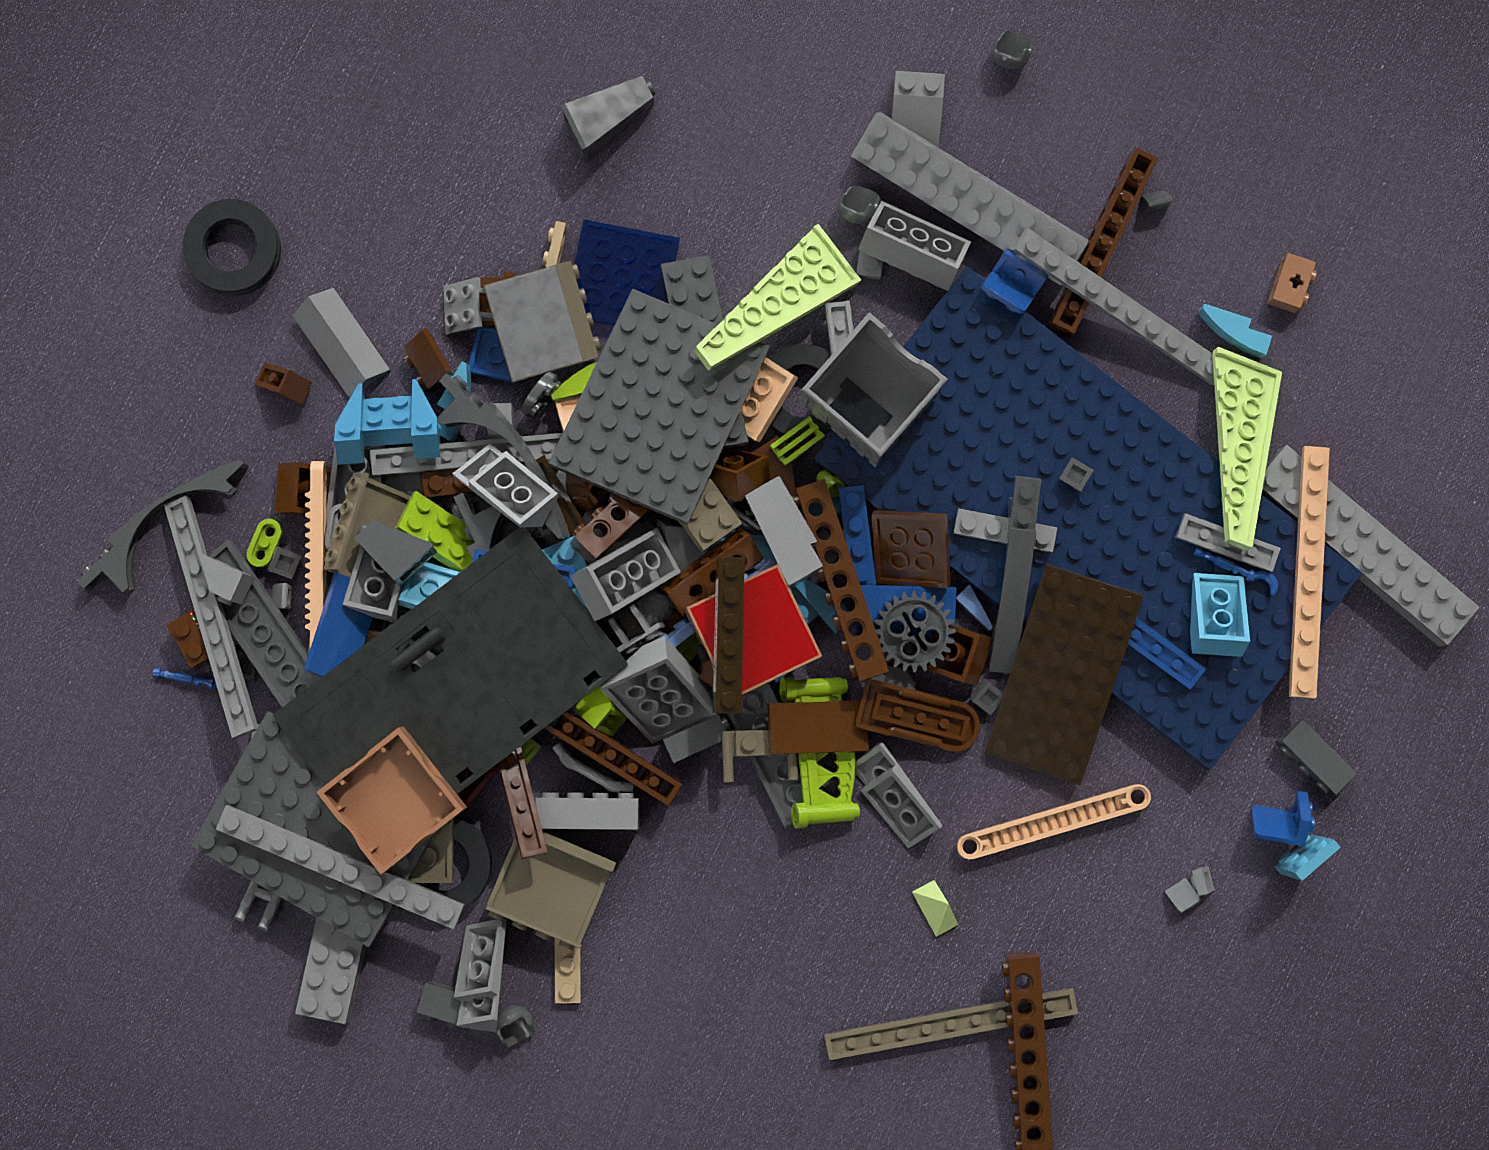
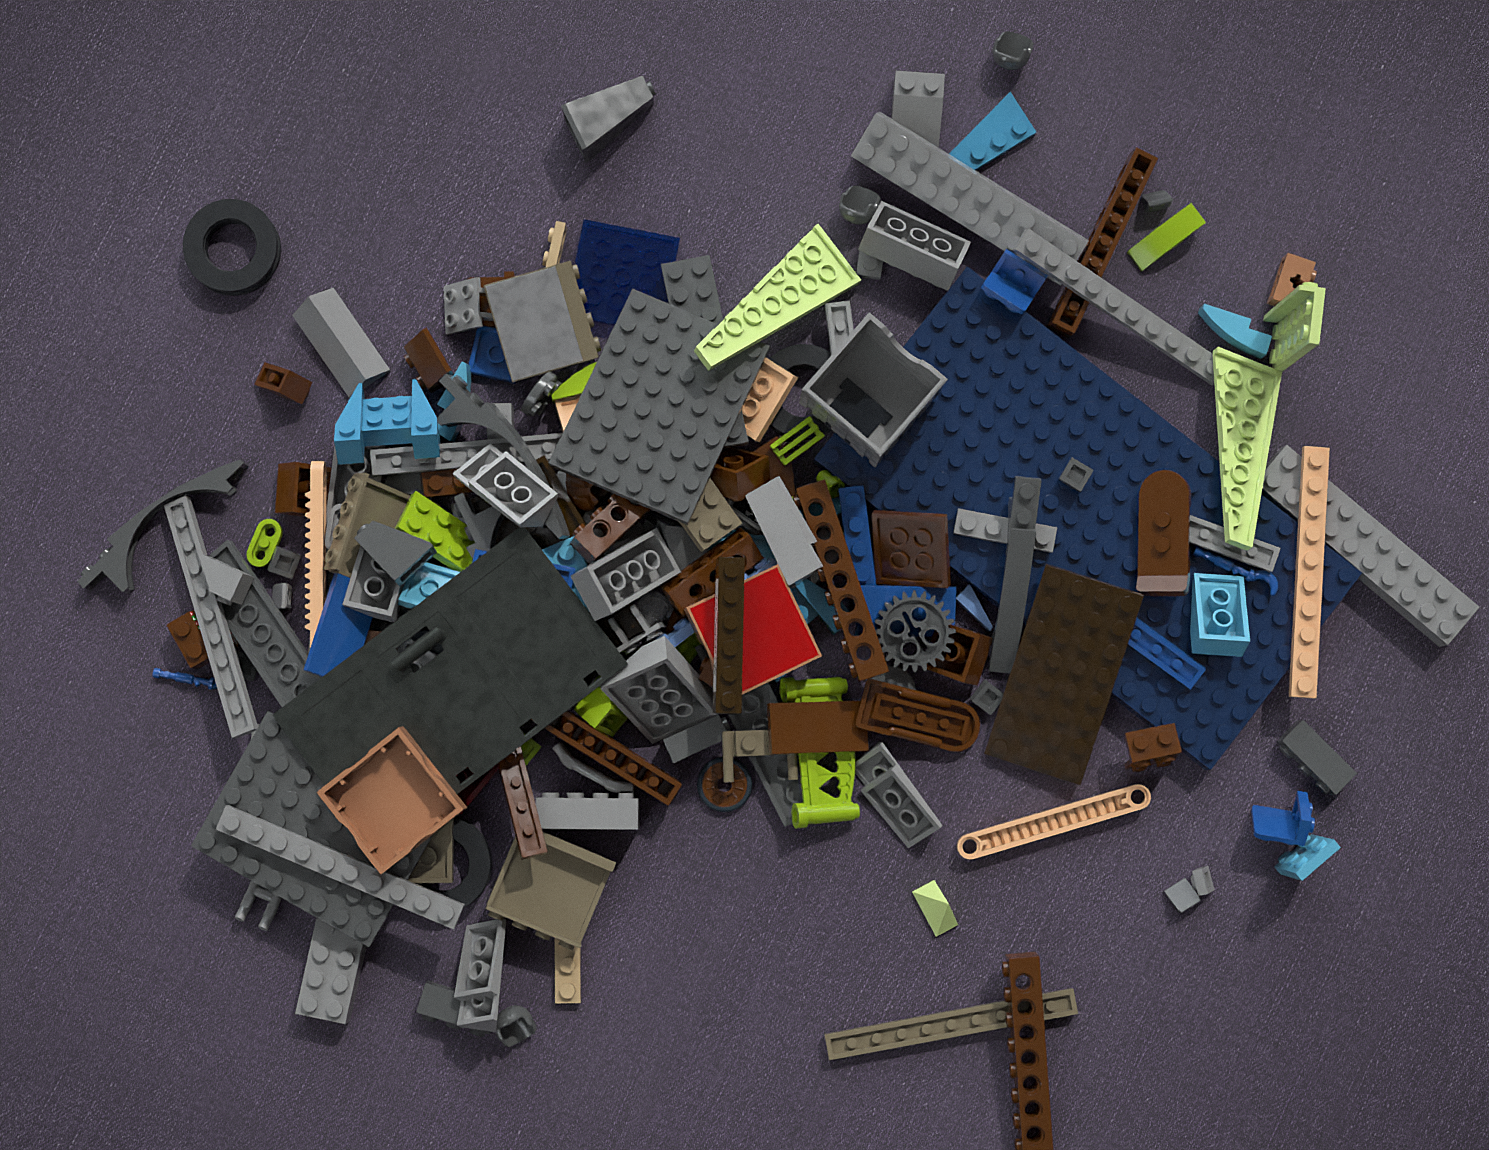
(720, 800): none -> reddish brown wheel
(995, 135): none -> dark azure wing
(1152, 746): none -> reddish brown bracket
(1164, 535): none -> reddish brown piece
(1166, 237): none -> lime slope
(1297, 324): none -> yellowish green bracket

